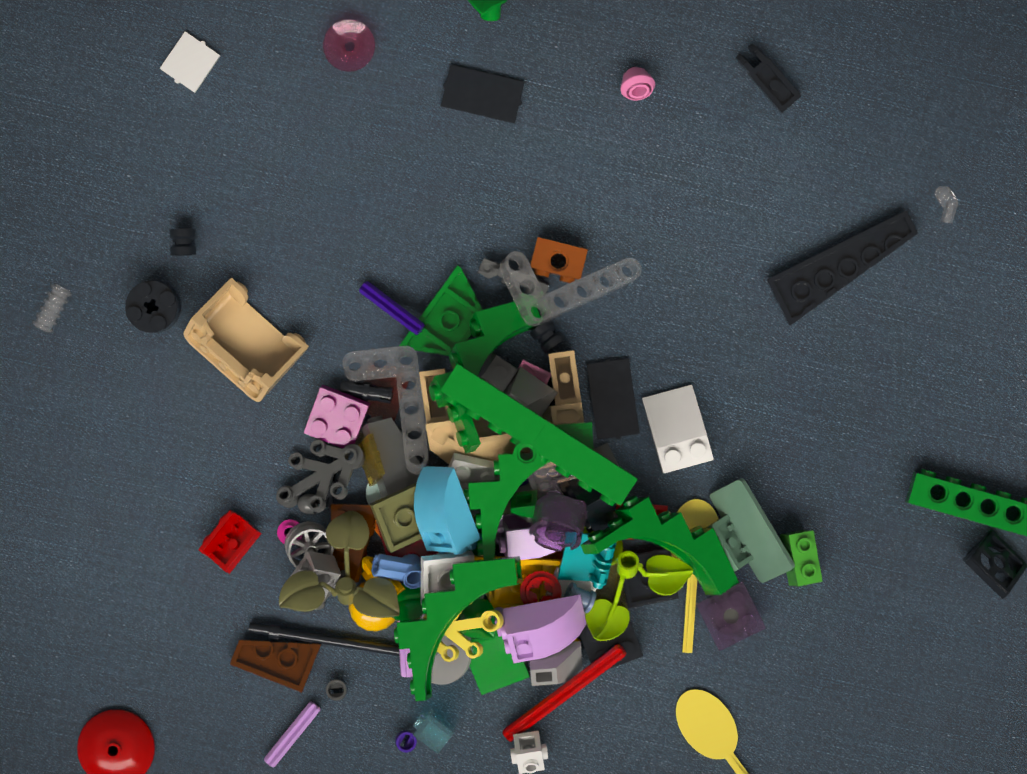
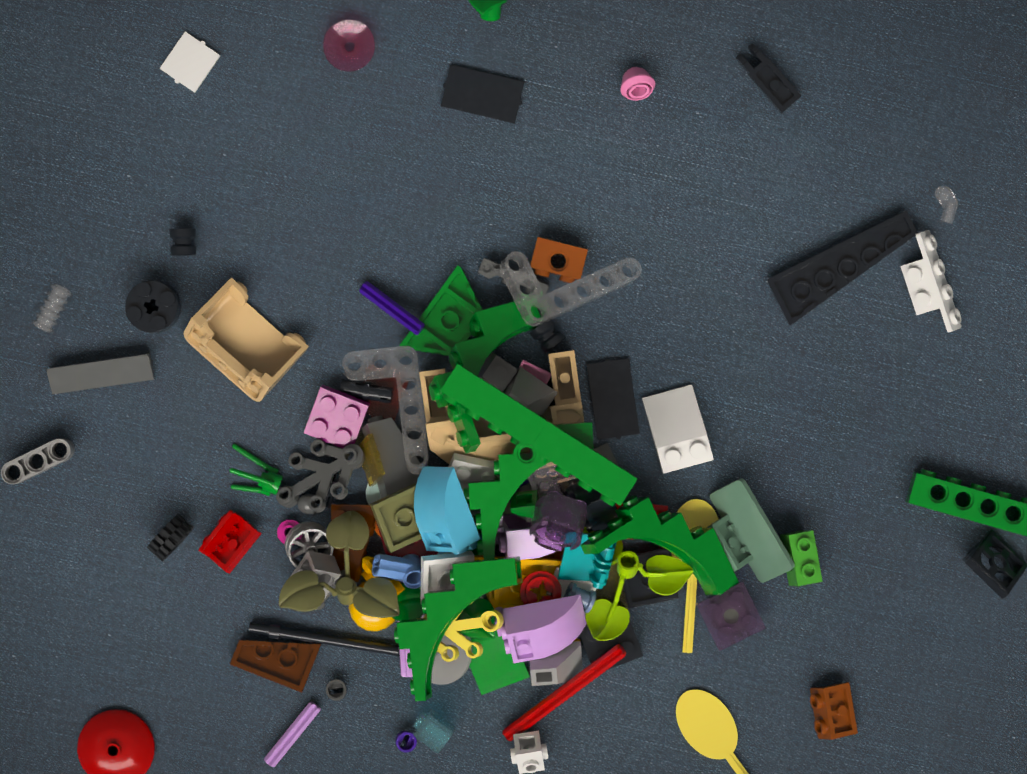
(26, 466): none -> light grey beam
(100, 374): none -> dark grey slope
(170, 537): none -> black tyre
(268, 481): none -> green plant
(833, 711): none -> dark orange bracket
(928, 283): none -> white bracket

